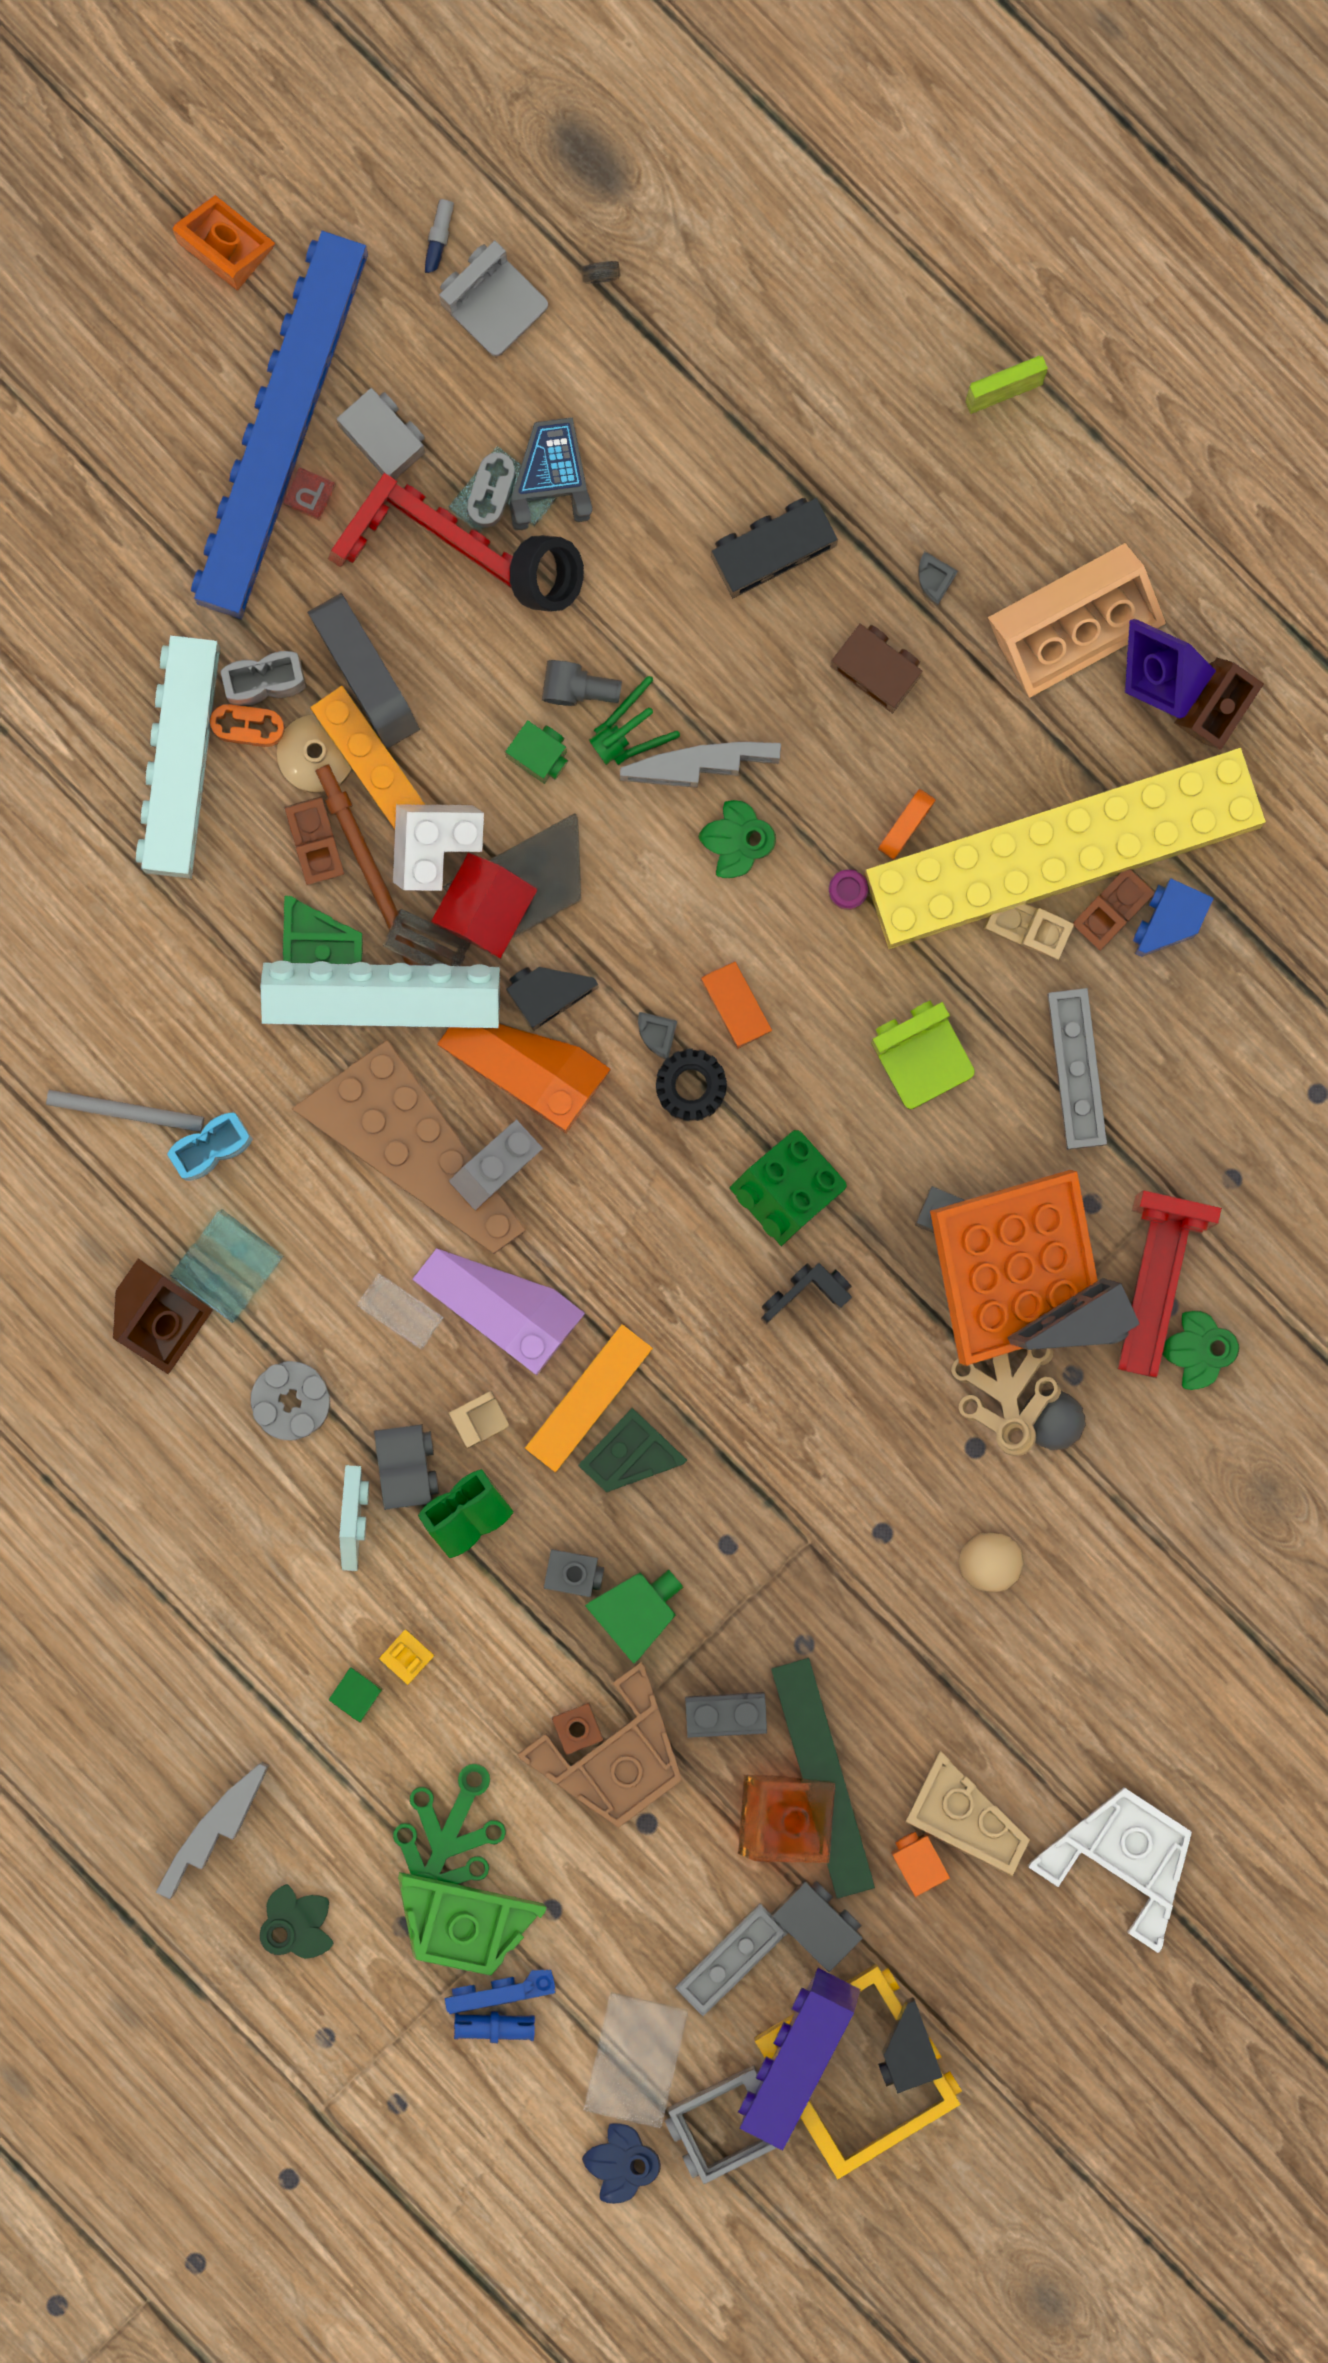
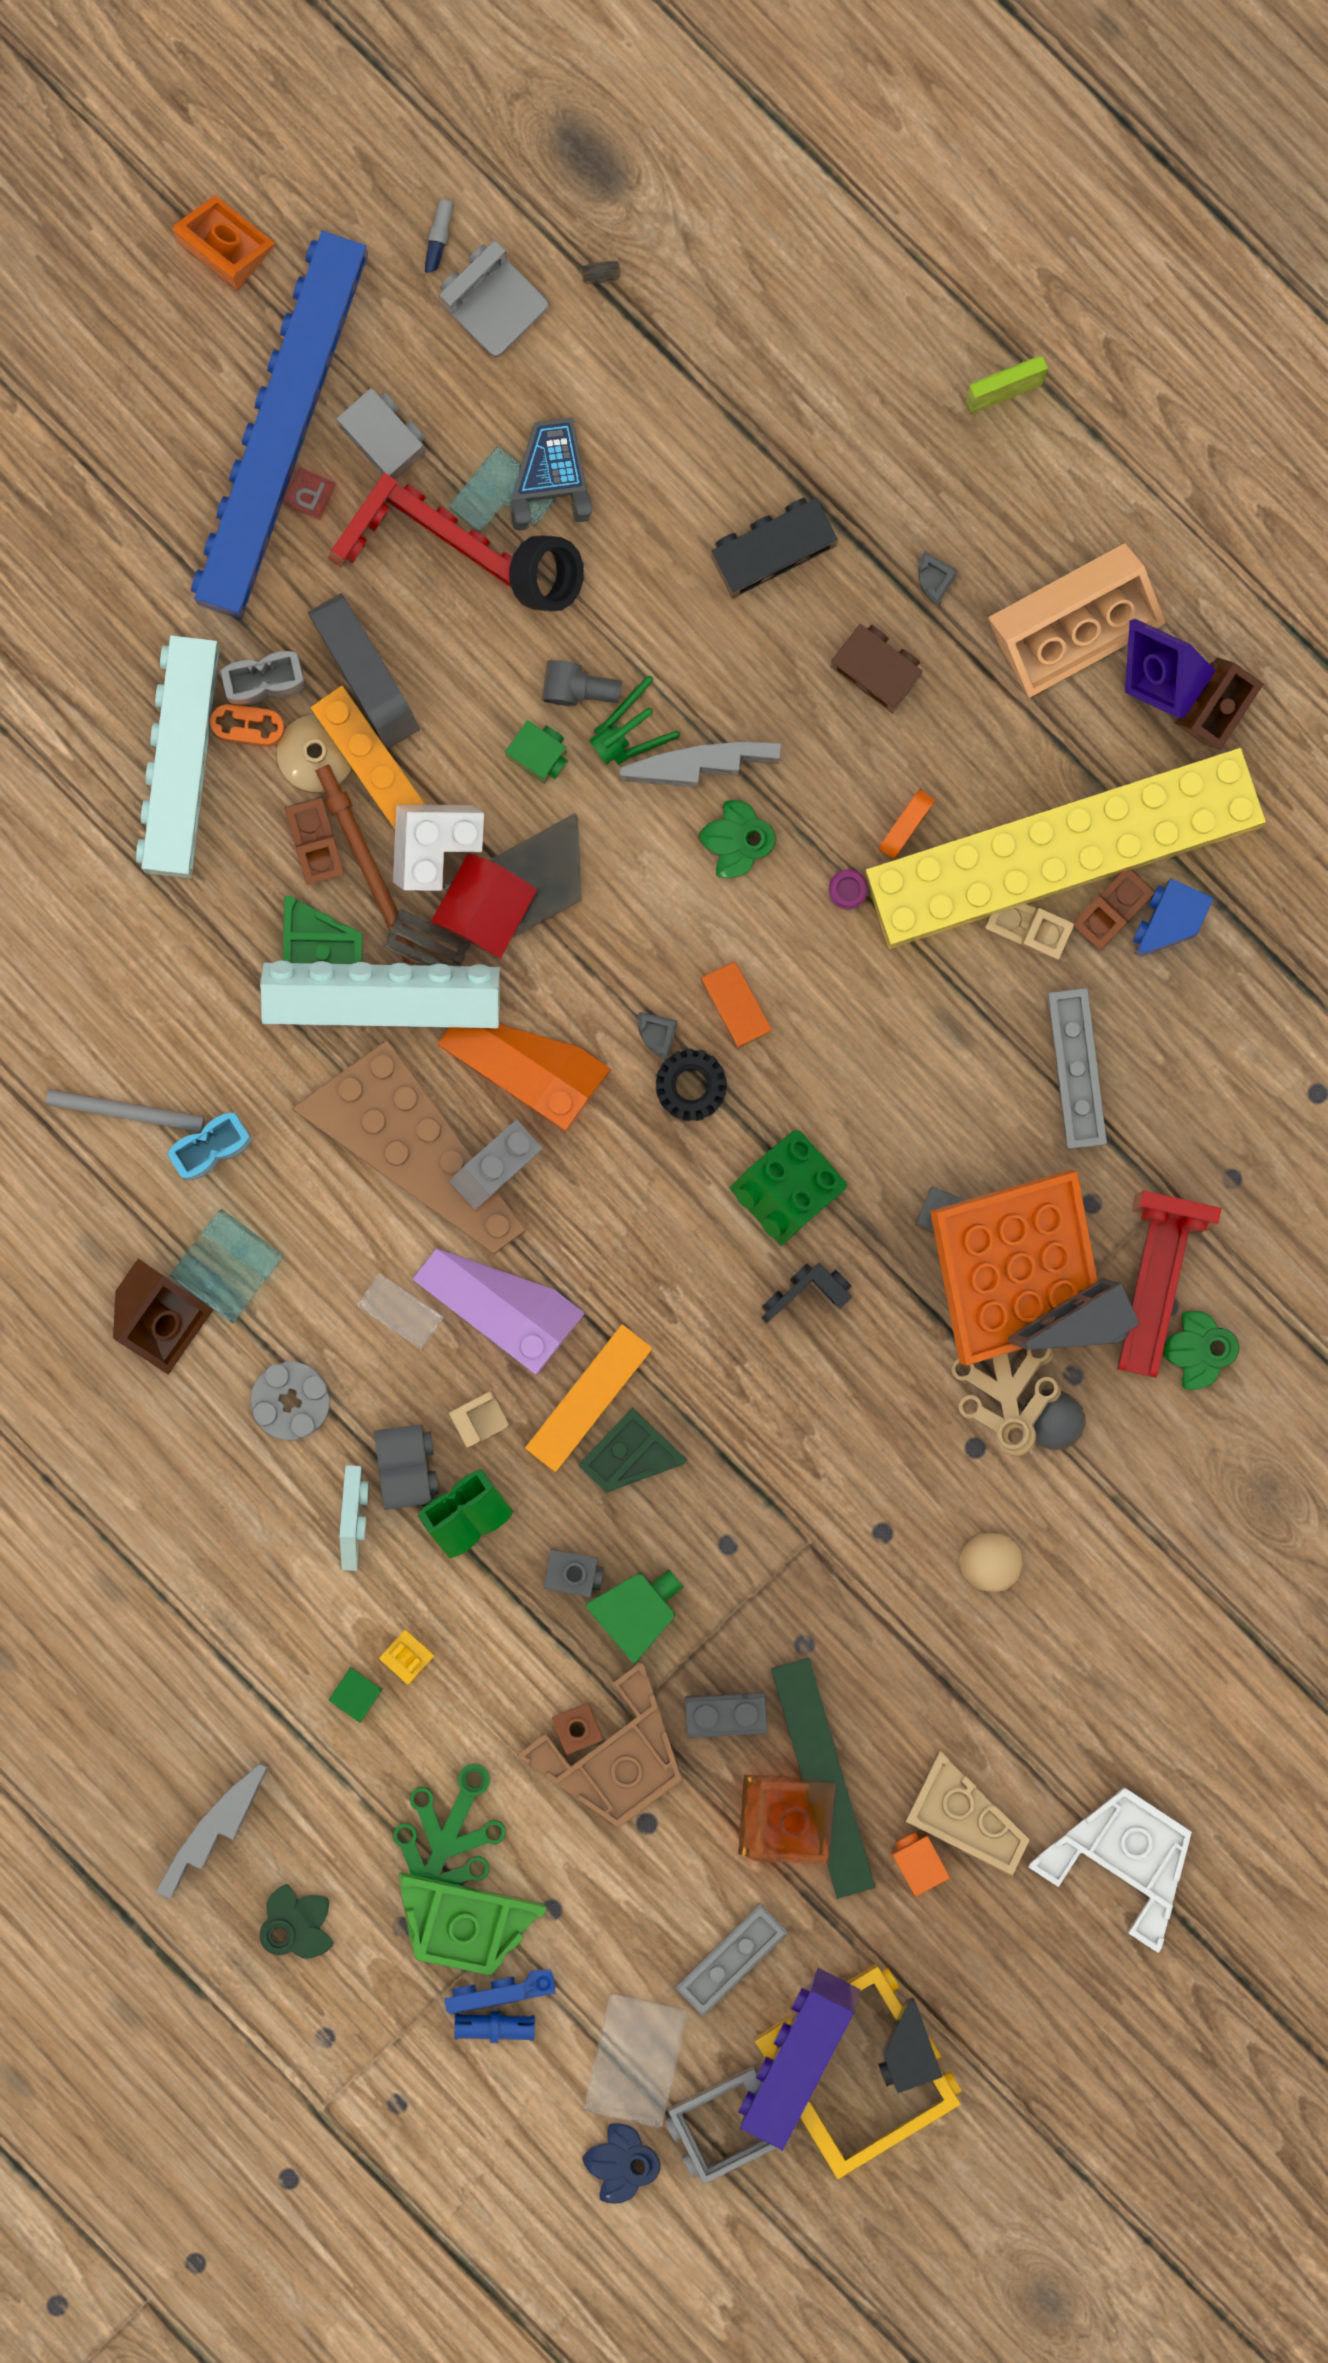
(482, 487): light grey beam -> none
(547, 993): black slope -> none
(817, 1924): dark grey brick -> none
(922, 1055): lime bracket -> none

